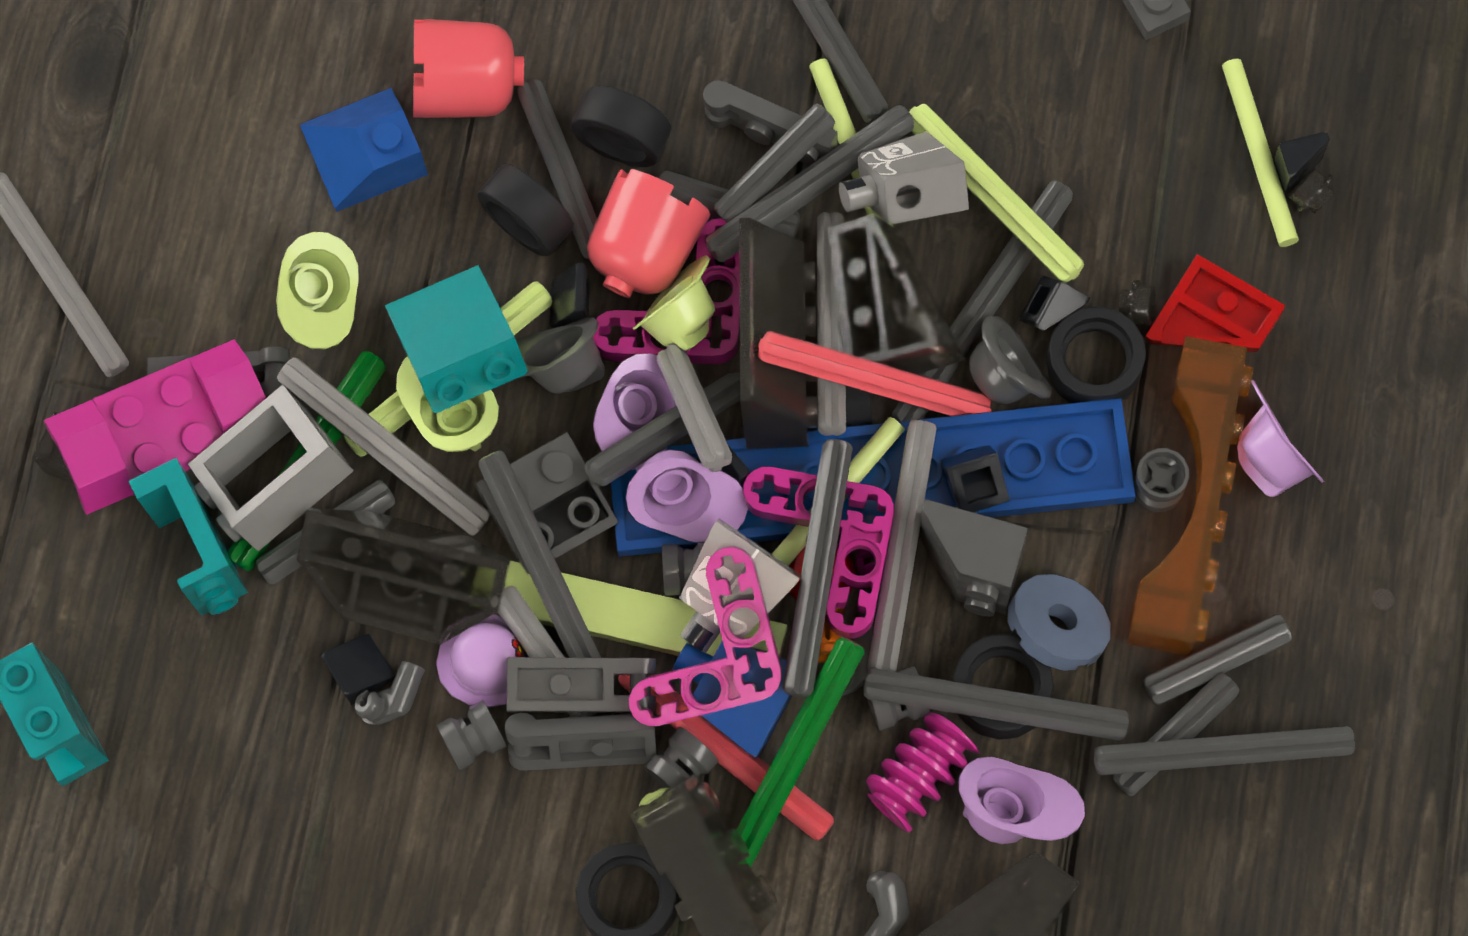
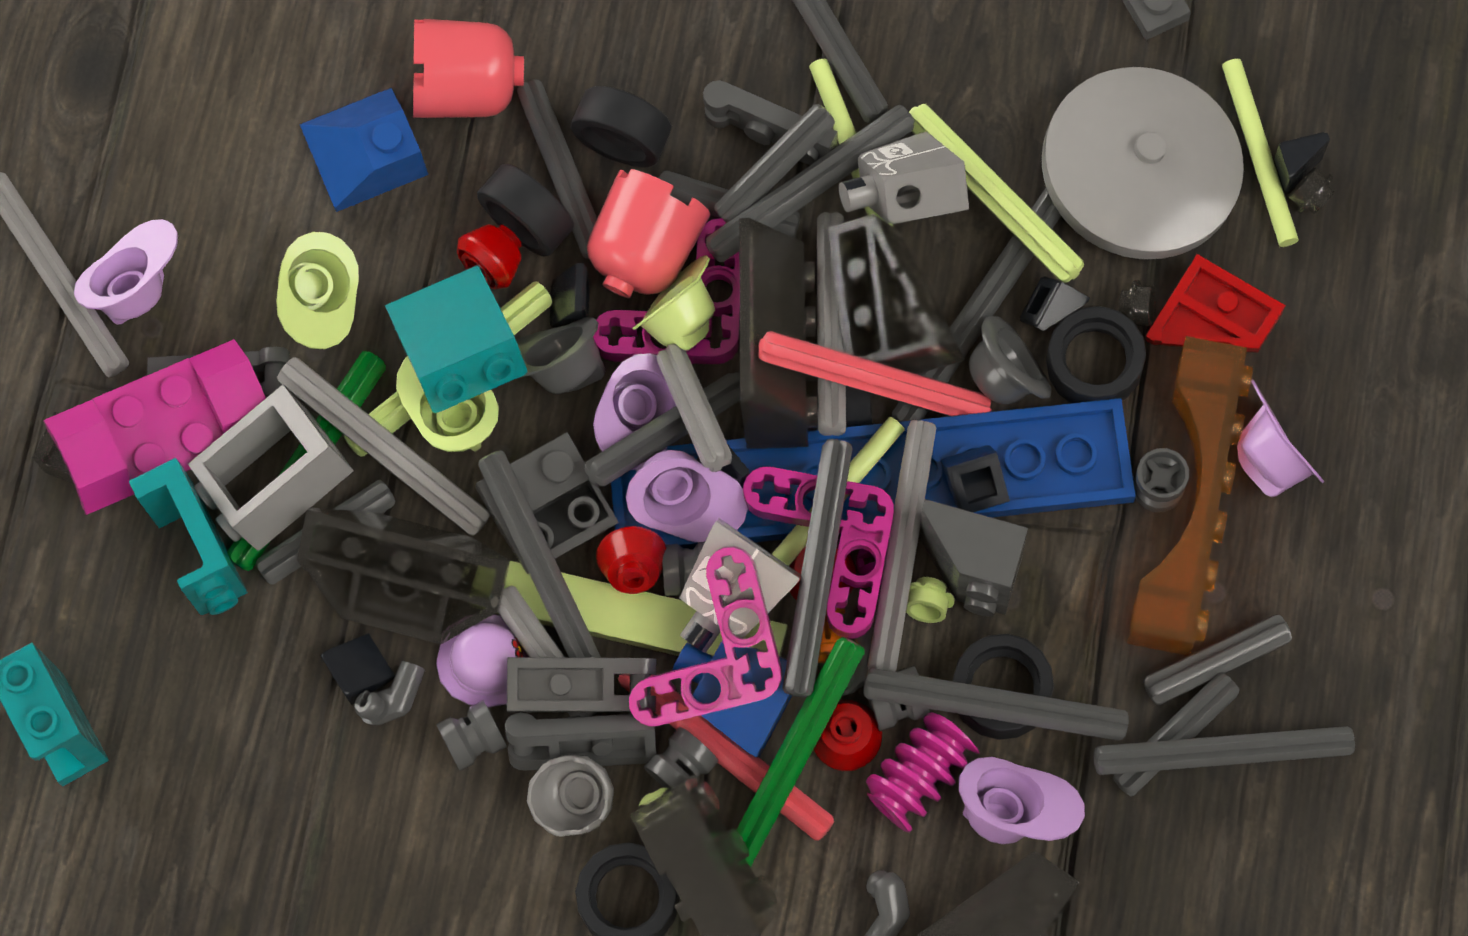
(130, 273): none -> lavender piece
(493, 251): none -> red cone
(570, 795): none -> light grey hair
(631, 558): none -> red cone
(850, 749): none -> red cone
(929, 600): none -> yellowish green plate
(1075, 606): sand blue tile -> none
(1142, 163): none -> light grey dish

